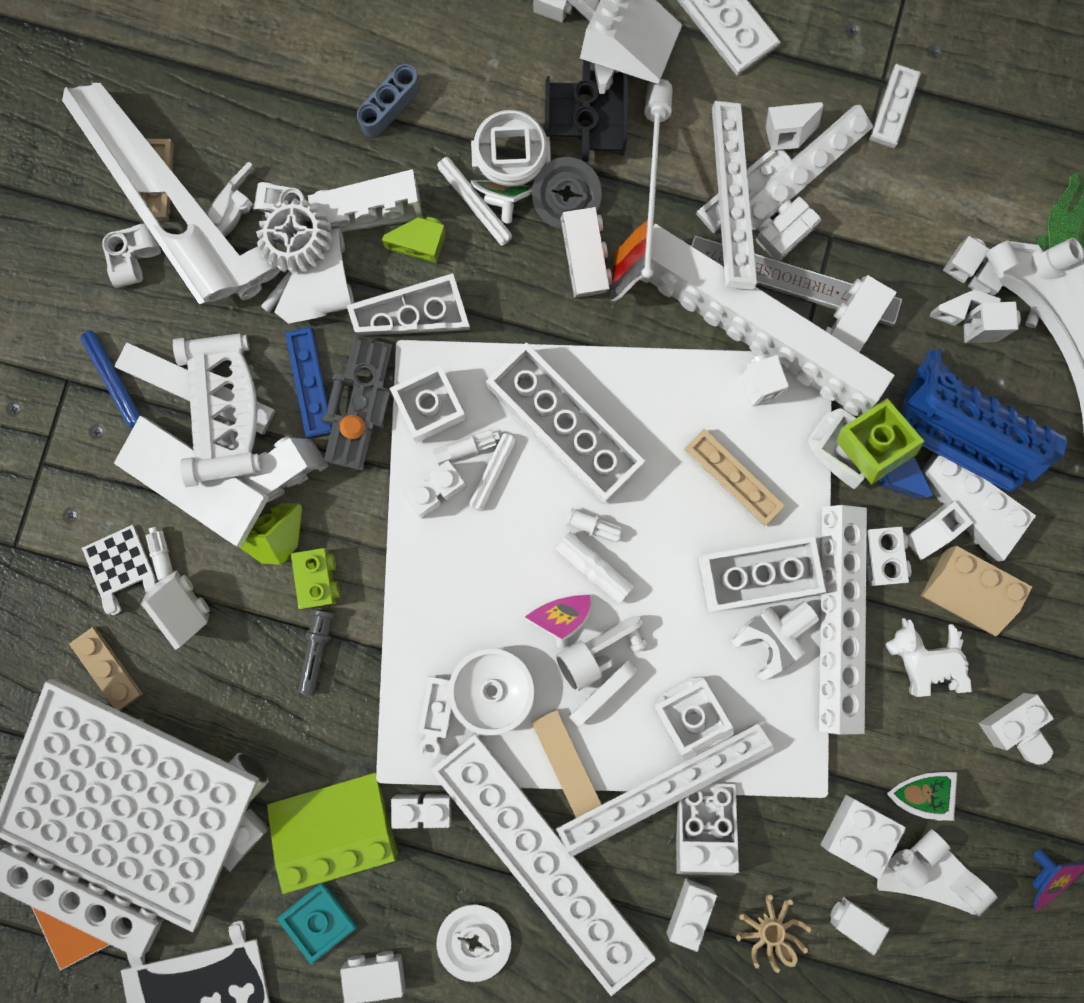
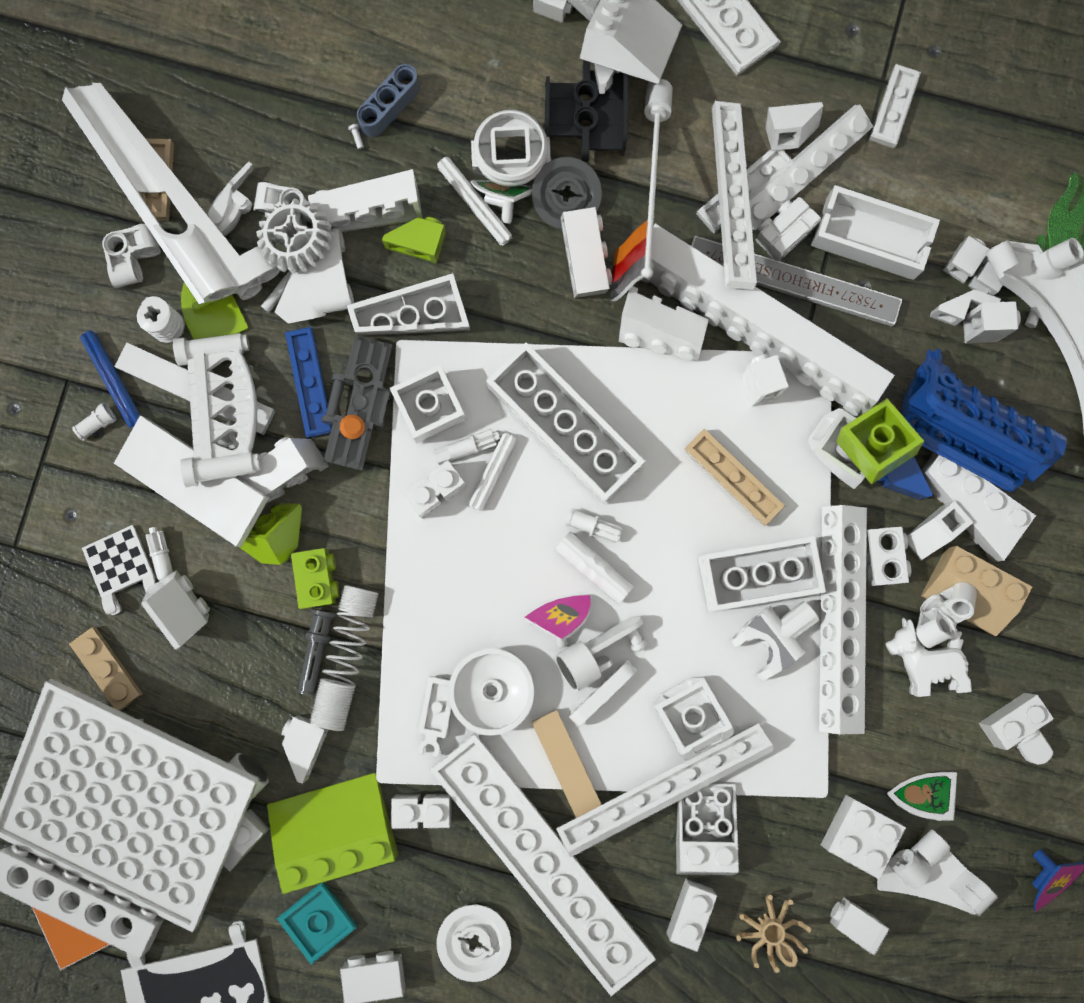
(99, 418): none -> white pin
(160, 319): none -> white piece
(212, 317): none -> lime shield
(302, 745): none -> white slope
(334, 696): none -> white piece
(354, 129): none -> white piece
(661, 328): none -> white wedge
(861, 312): white brick -> none
(875, 232): none -> white piece
(943, 611): none -> white piece

